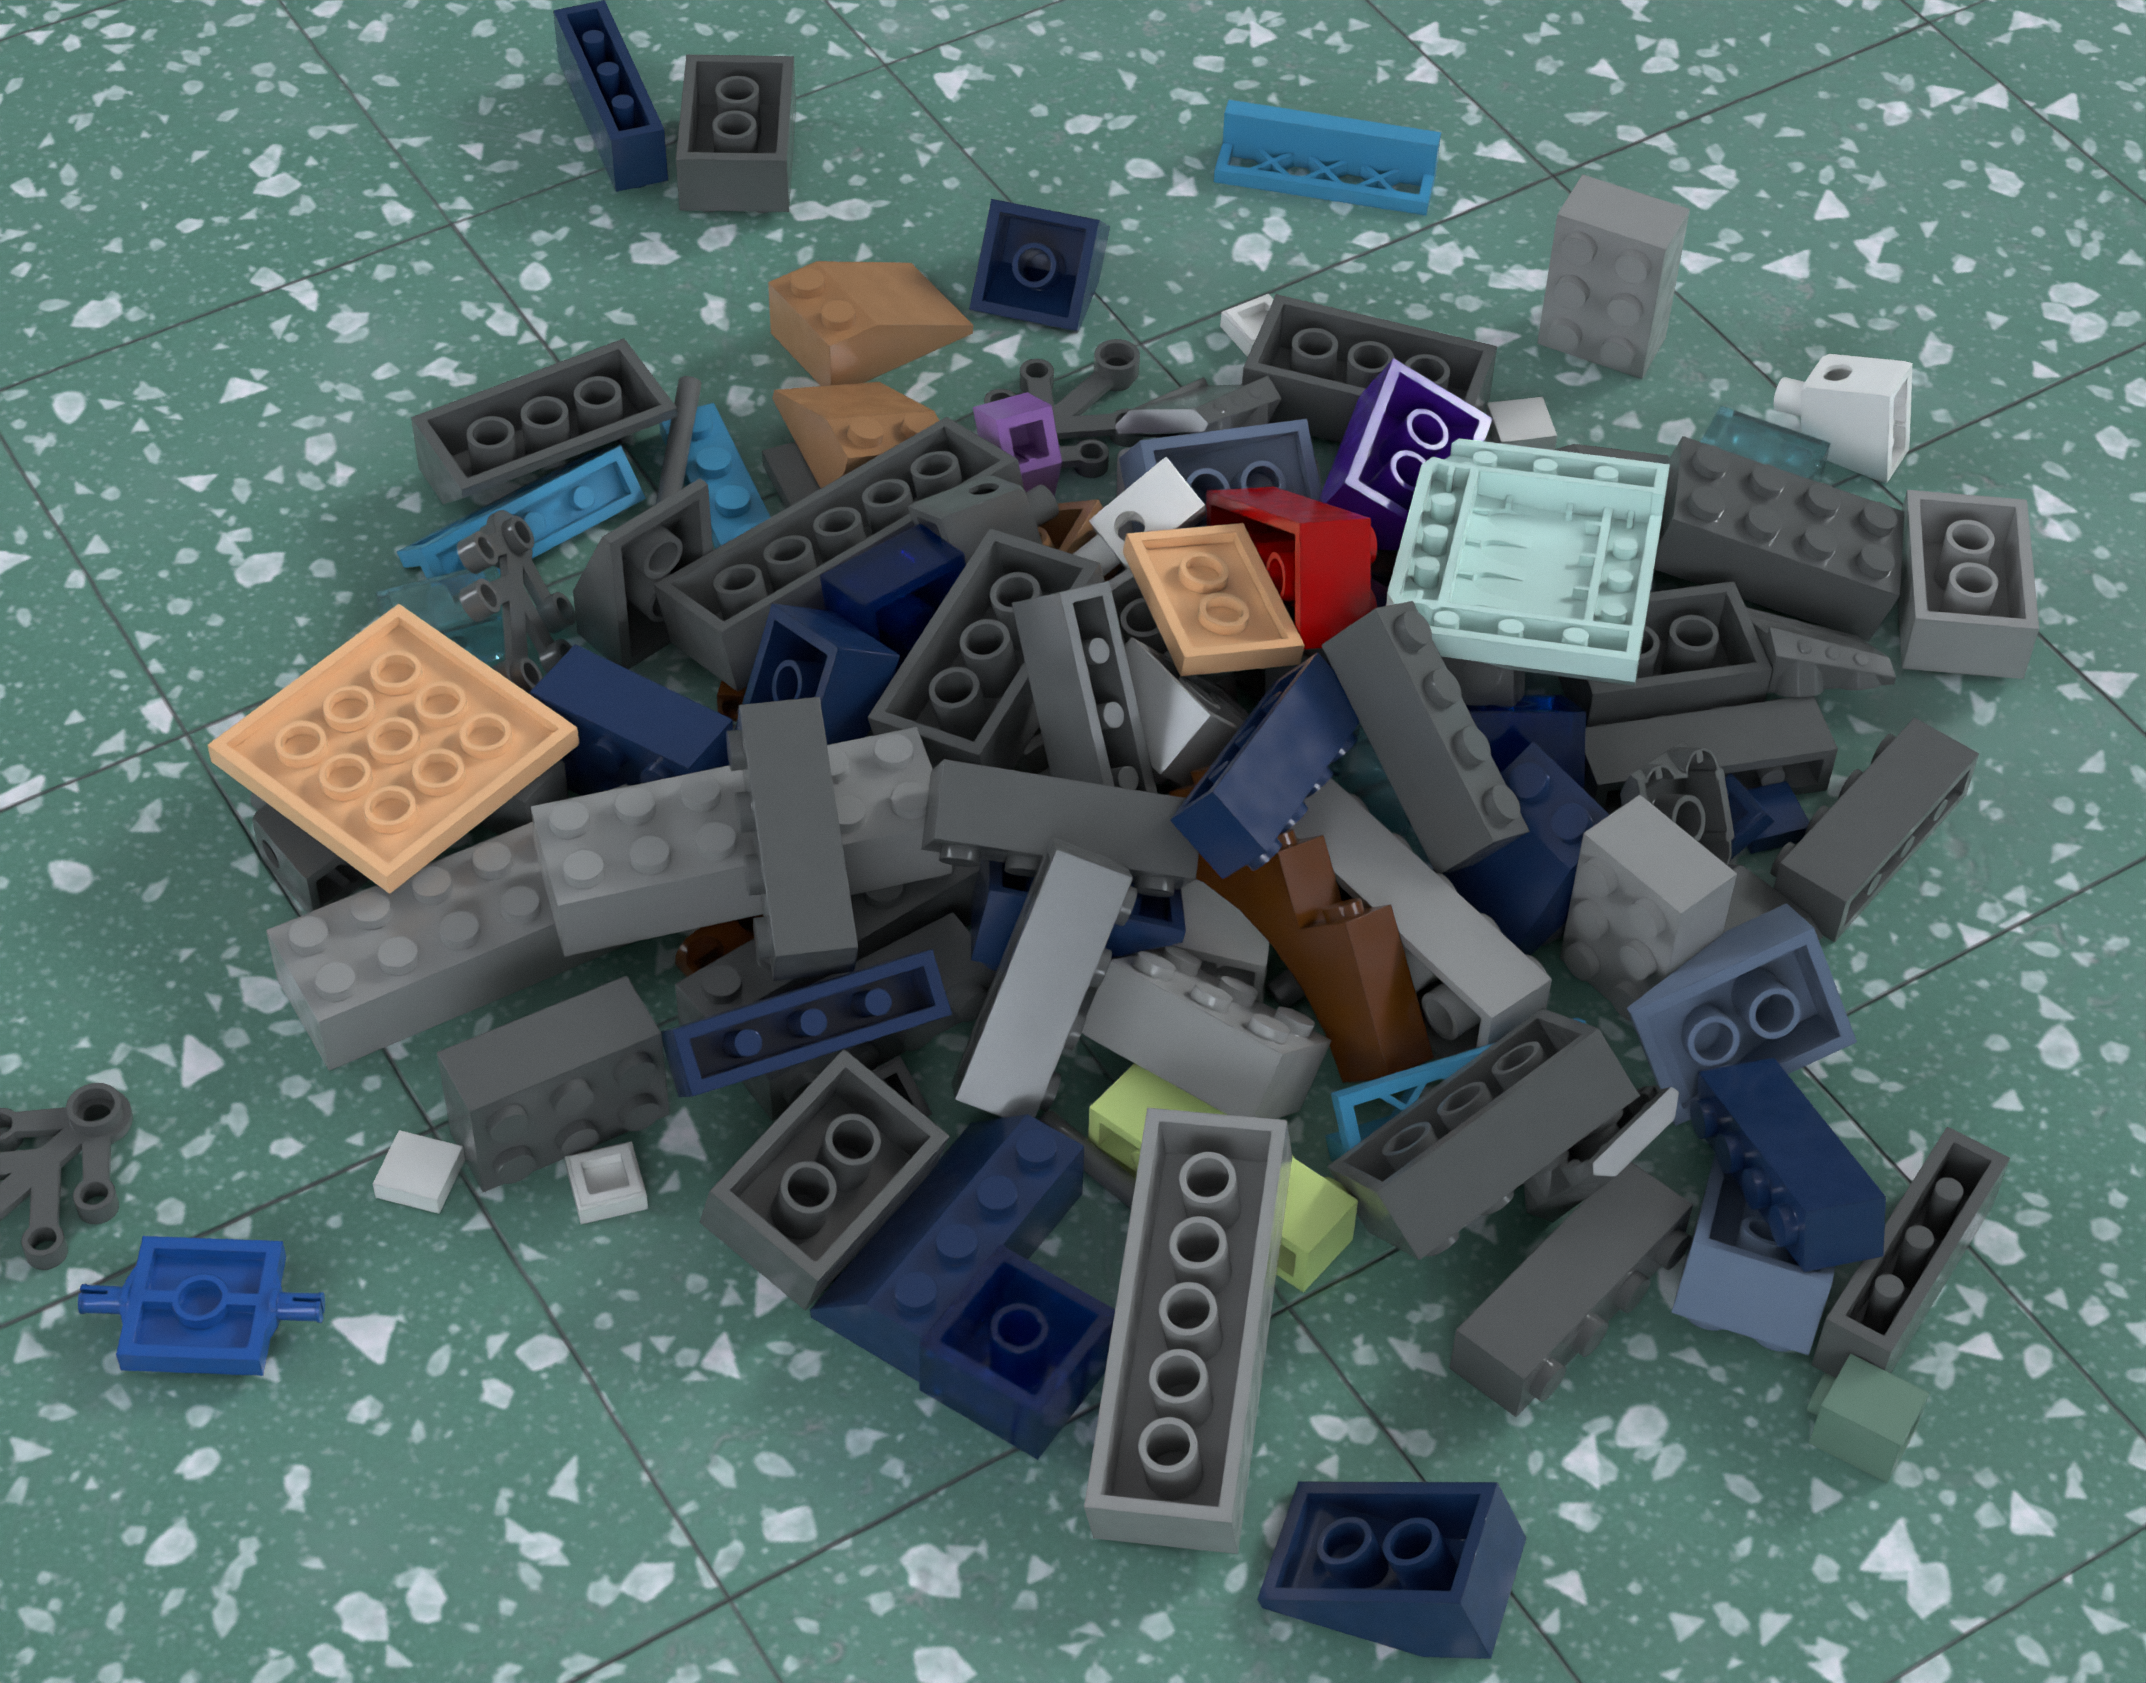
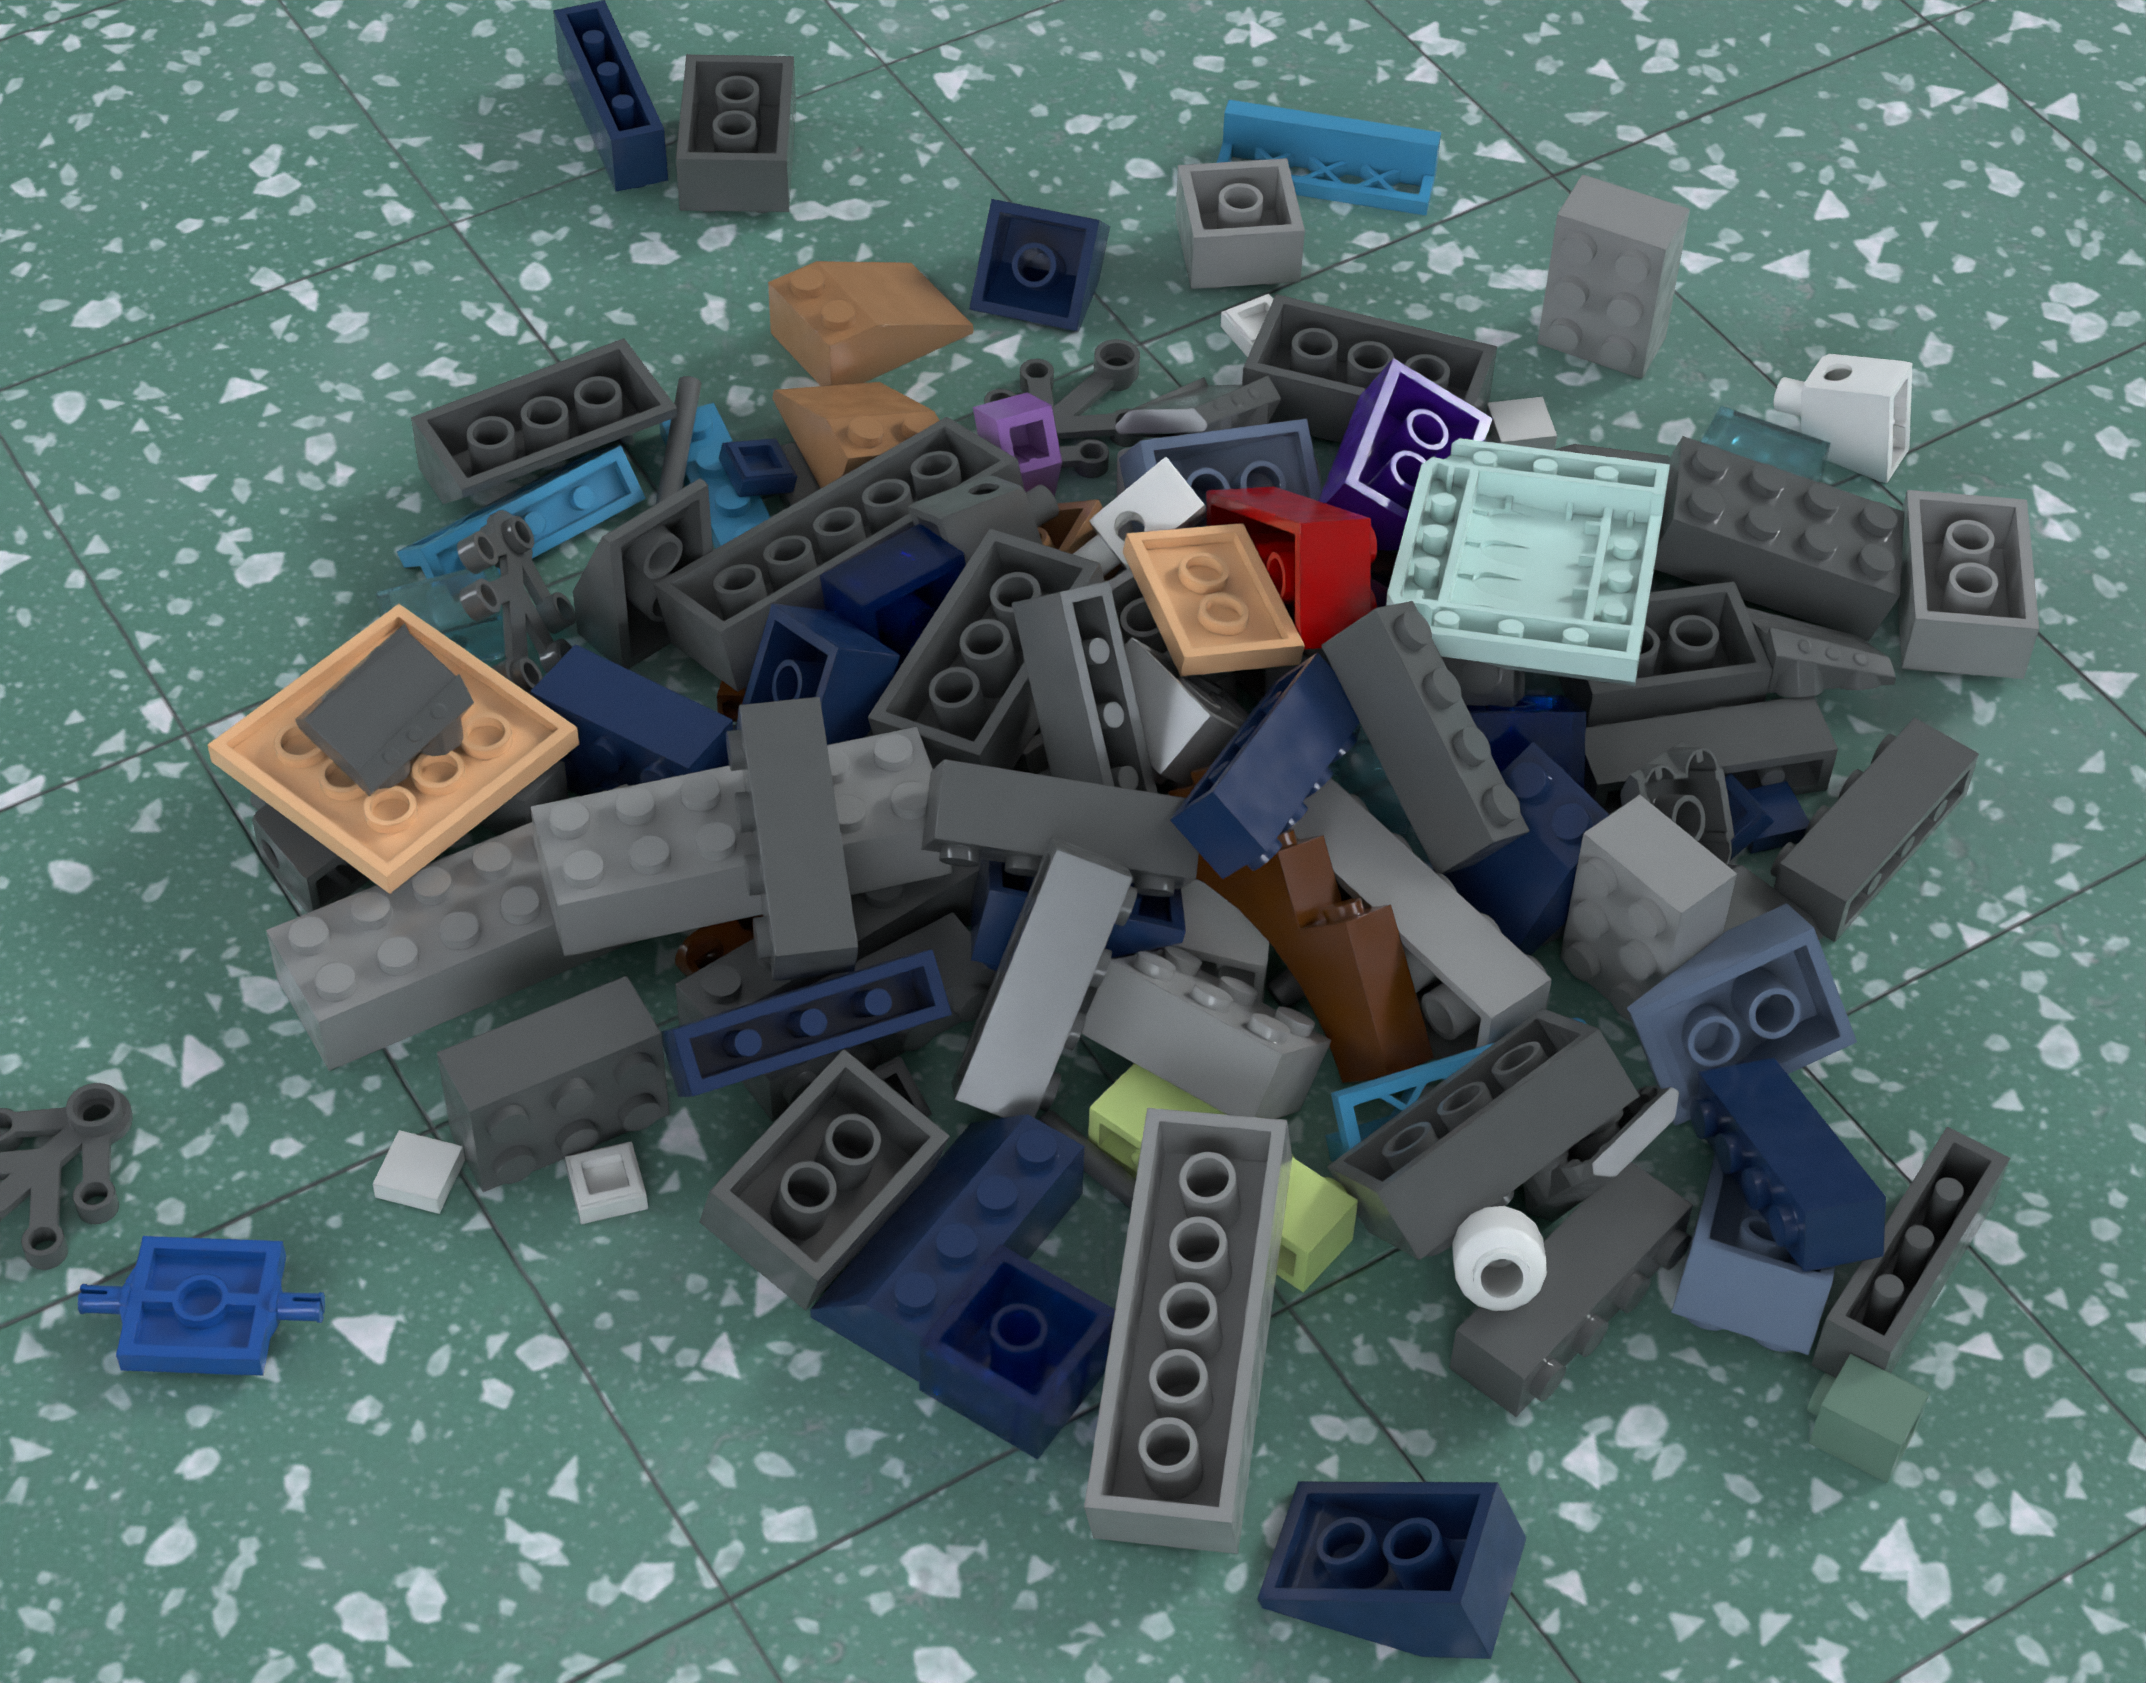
(388, 713): none -> dark grey slope
(757, 467): none -> dark blue tile
(1239, 223): none -> light grey brick
(1499, 1258): none -> white head

